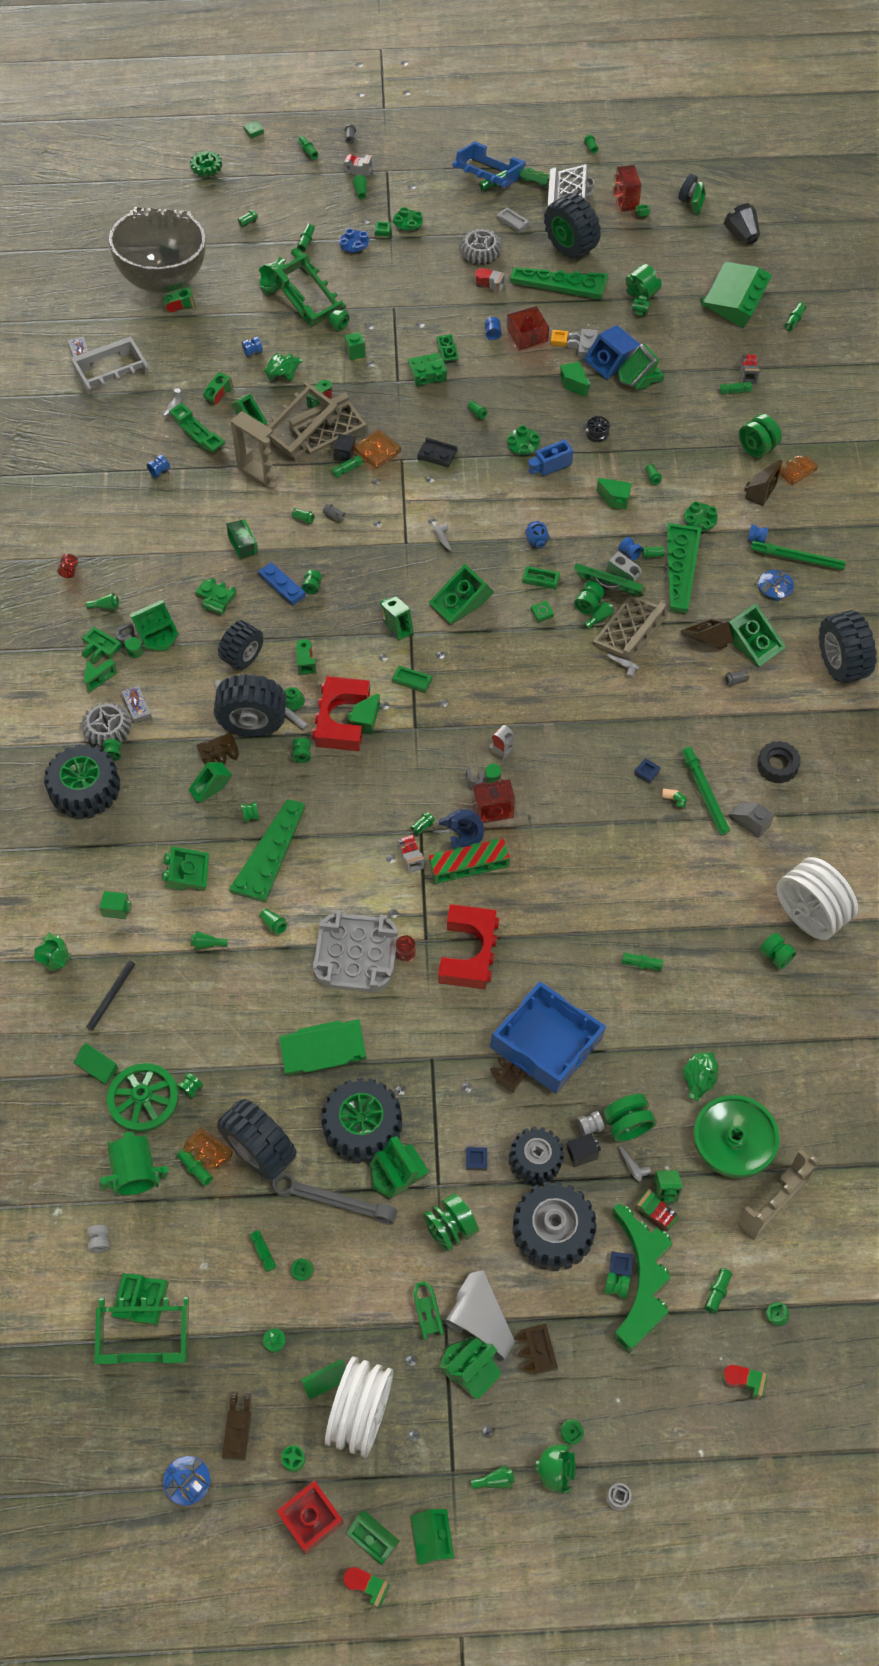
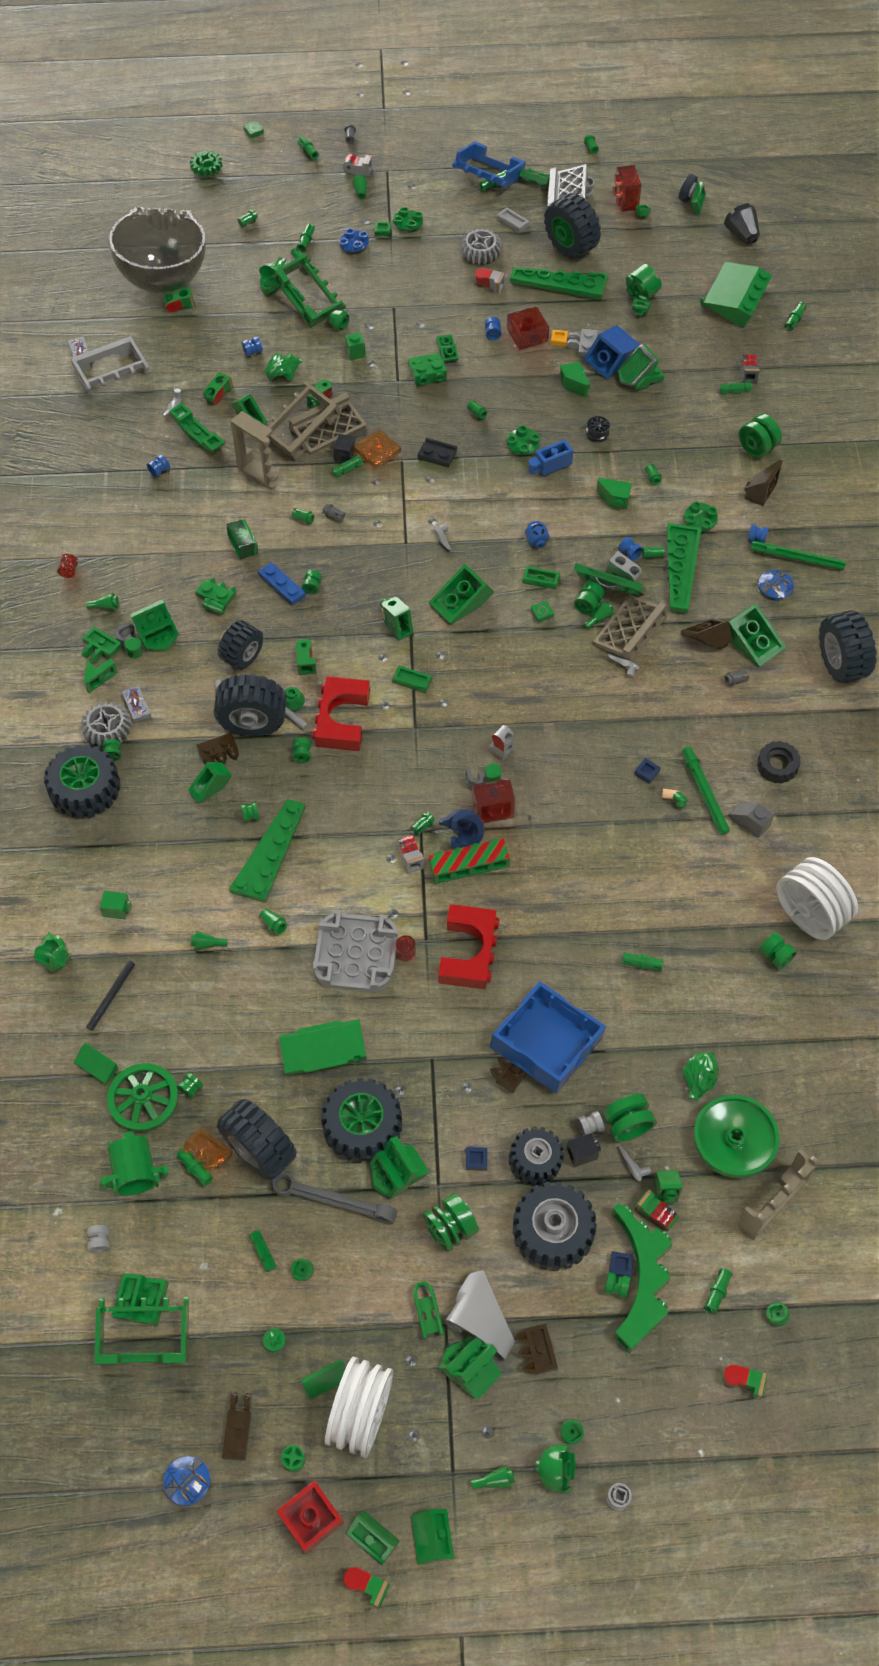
(185, 869): green plate -> none
(365, 713): green slope -> none
(798, 470): clear orange plate -> none

